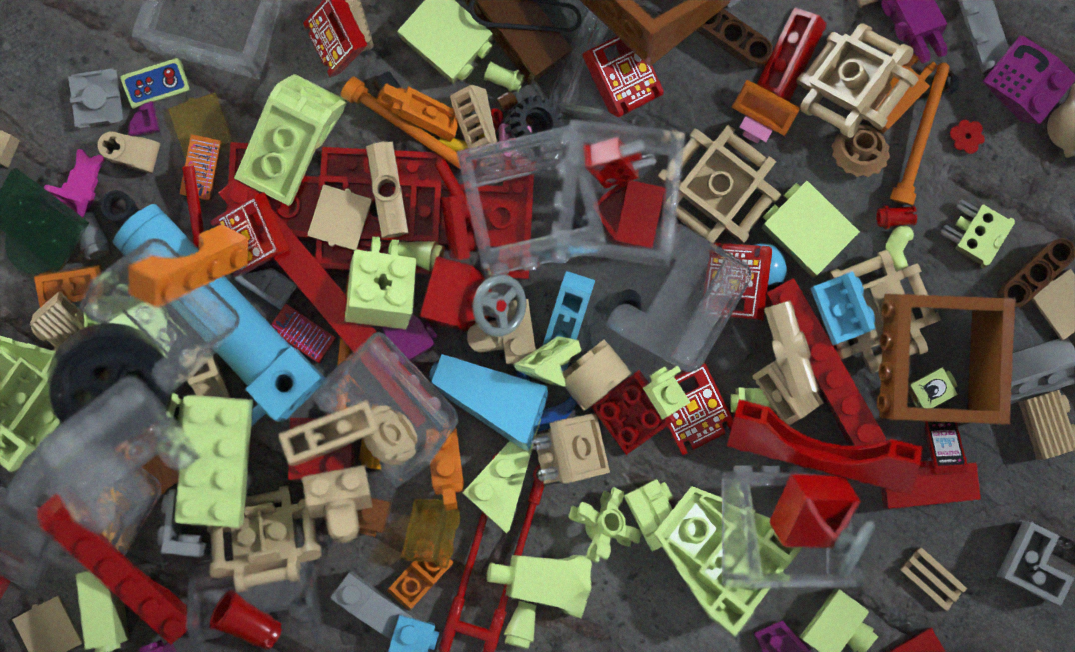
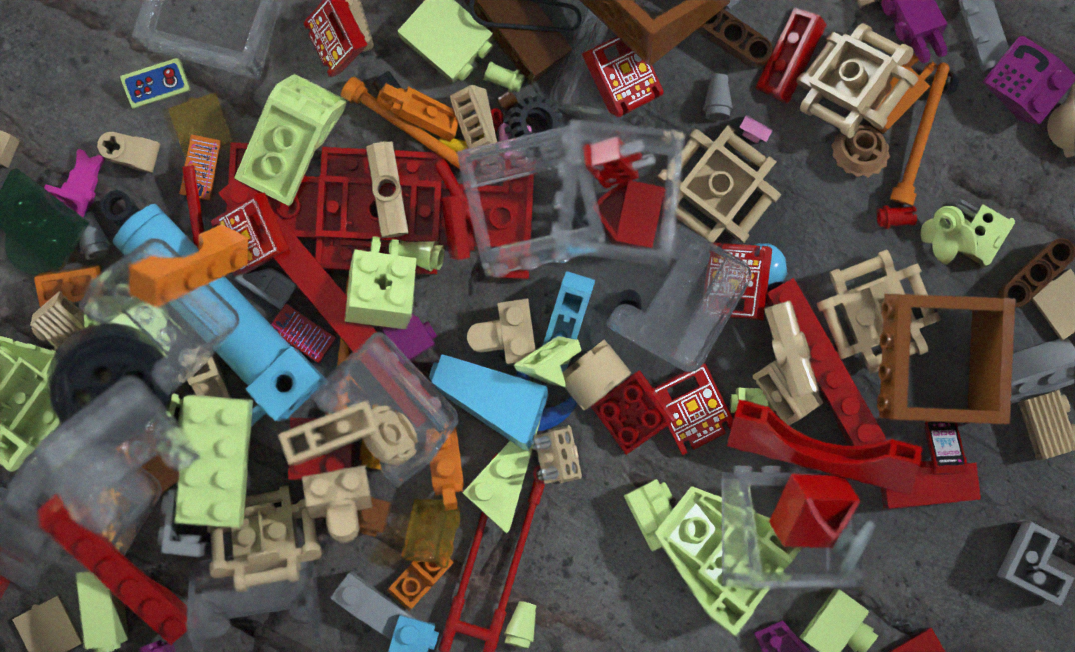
(95, 98): light grey piece -> none
(144, 121): magenta tile -> none
(245, 621): red plant -> none
(339, 217): tan piece -> none
(462, 297): red piece -> none
(546, 581): yellowish green piece -> none
(579, 448): tan tile -> none
(596, 521): yellowish green pin -> none
(666, 392): yellowish green bracket -> none
(718, 99): none -> light grey cone
(765, 107): orange tile -> none
(809, 228): yellowish green brick -> none
(843, 308): medium azure bracket -> none
(896, 245): yellowish green arm -> none
(932, 388): yellowish green brick -> none
(949, 238): none -> yellowish green plate
(952, 596): tan tile -> none
(974, 132): red plant -> none

